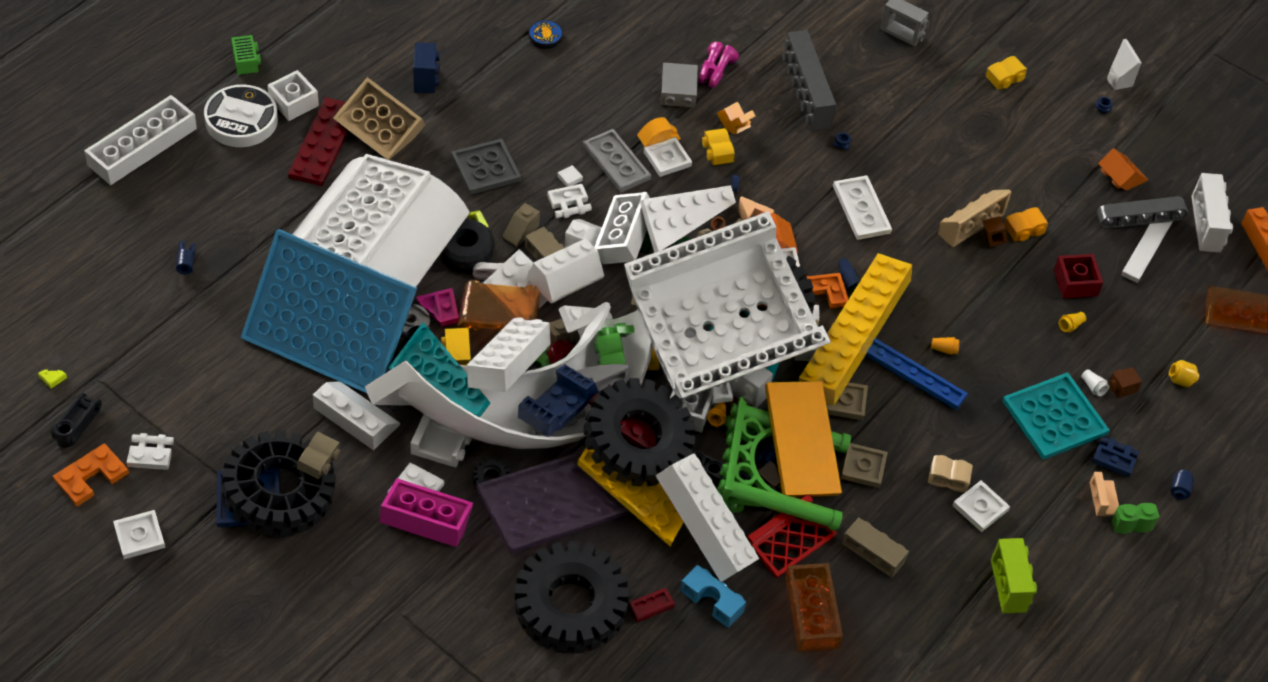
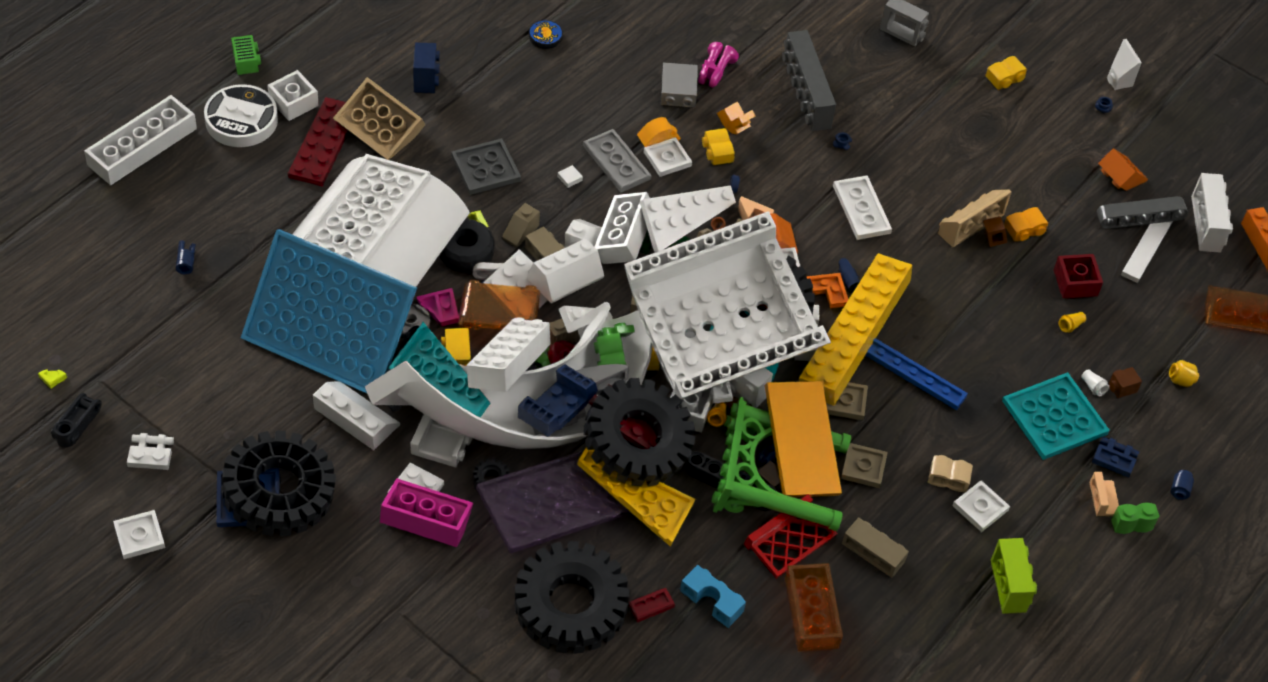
(73, 477): orange plate -> none
(319, 455): dark tan brick -> none
(569, 196): white plate -> none
(707, 517): white brick -> none
(946, 345): light orange cone -> none

